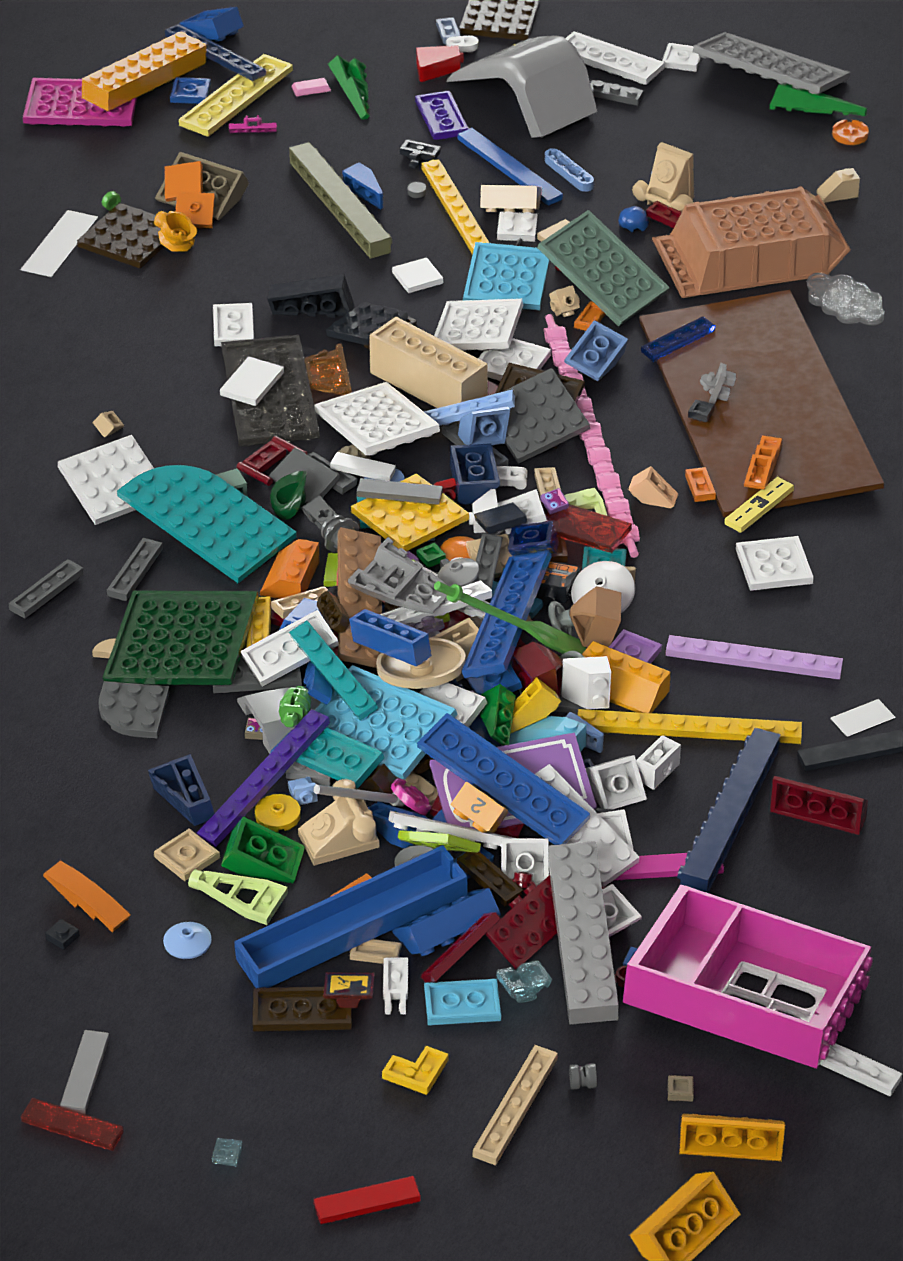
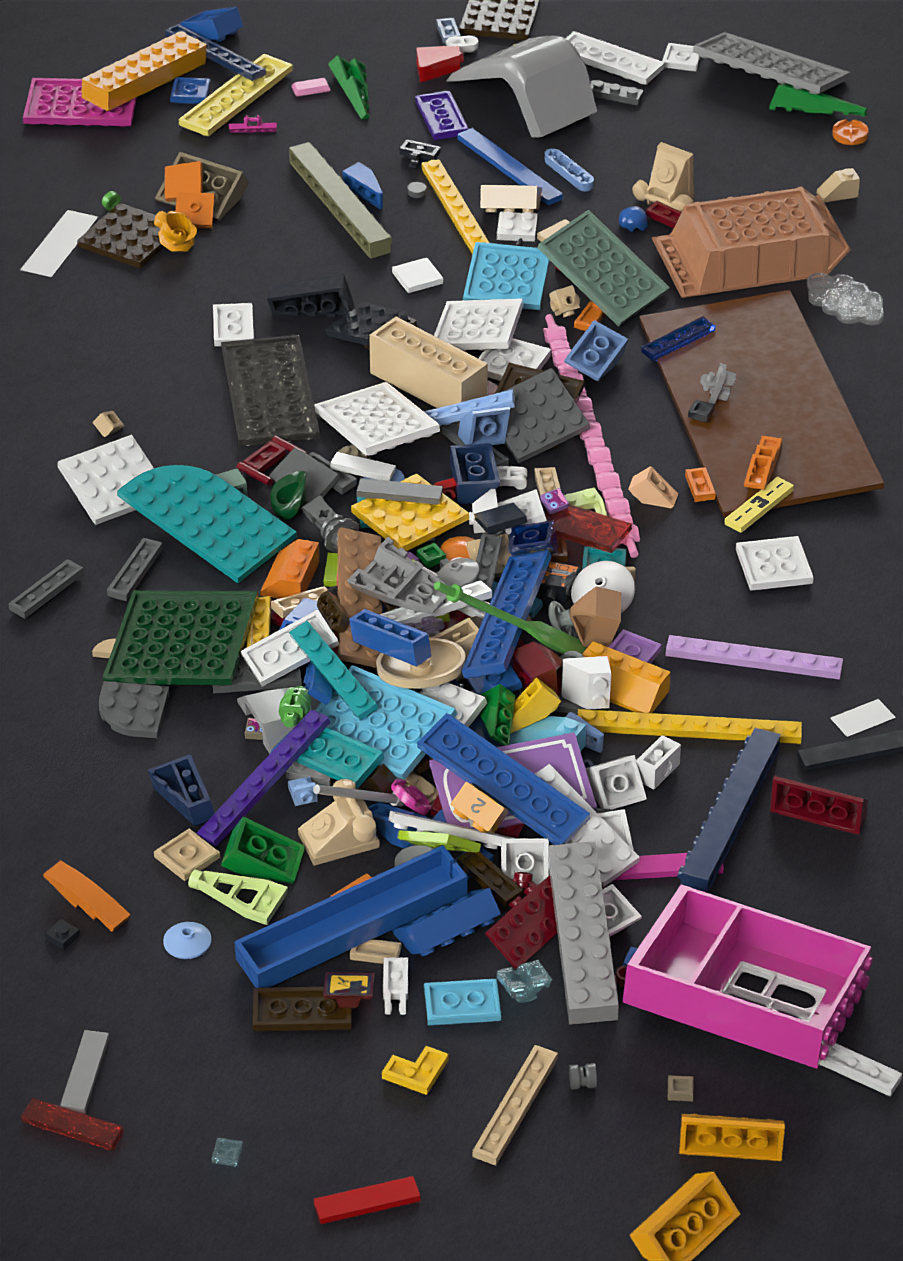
(251, 381): white tile -> none
(277, 812): yellow plate -> none
(328, 371): clear orange wing -> none
(460, 947): dark red tile -> none

